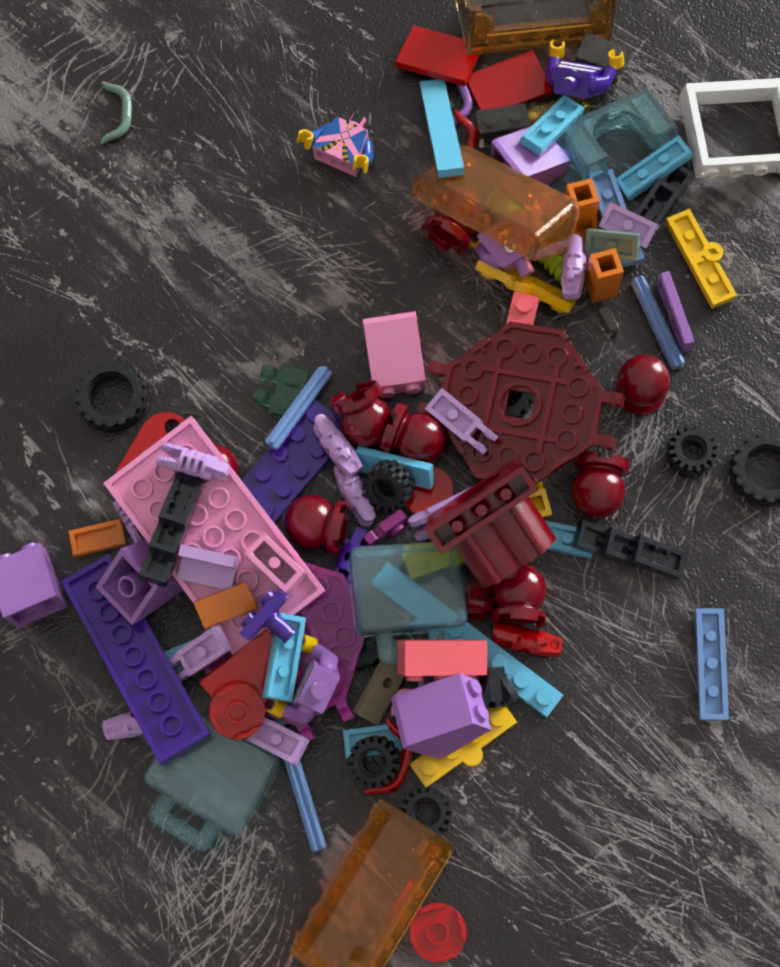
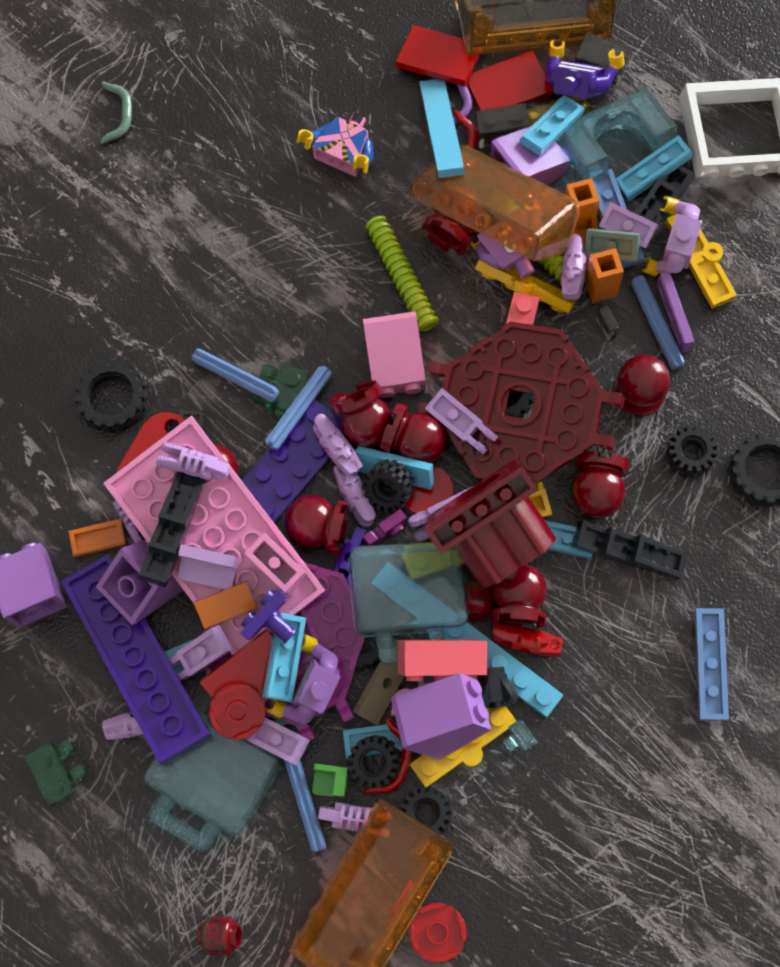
(50, 773): none -> clear green plate
(219, 936): none -> dark red head
(235, 375): none -> medium blue axle
(330, 781): none -> bright green panel
(345, 816): none -> lavender hinge
(400, 270): none -> lime piece
(520, 736): none -> clear light blue tile
(681, 239): none -> lavender torso

